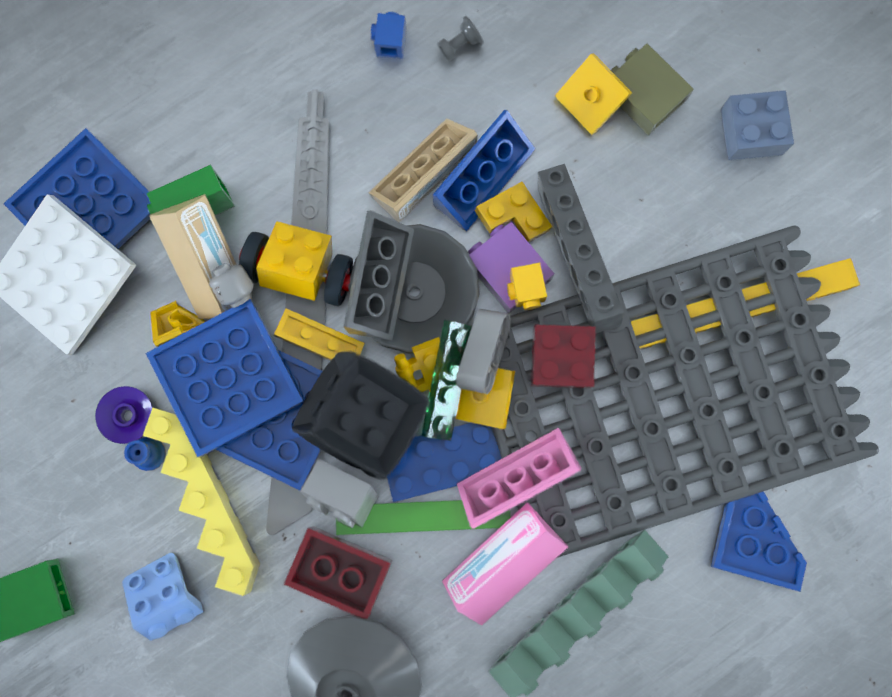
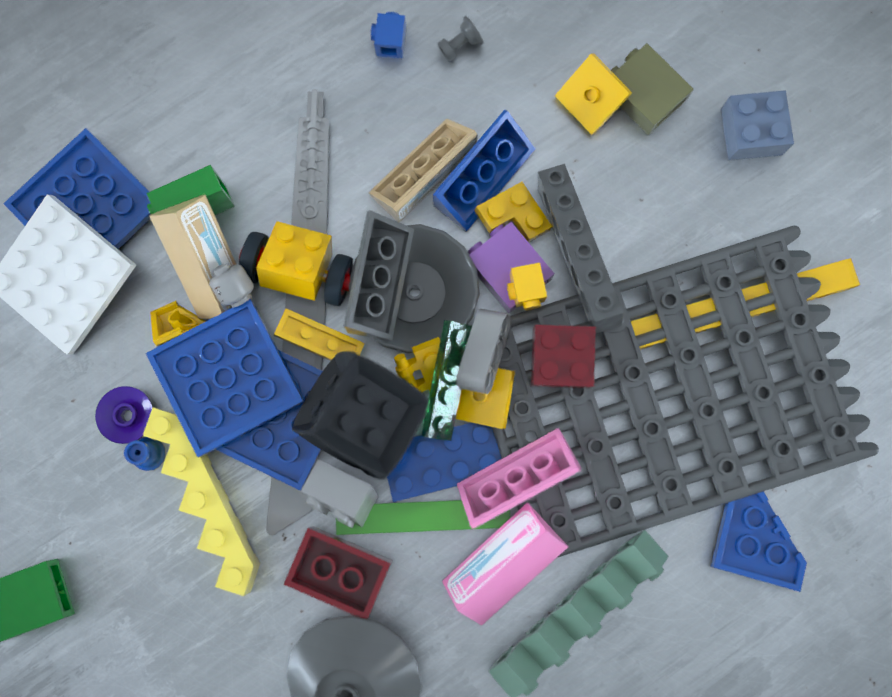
(159, 598): light blue bracket -> none

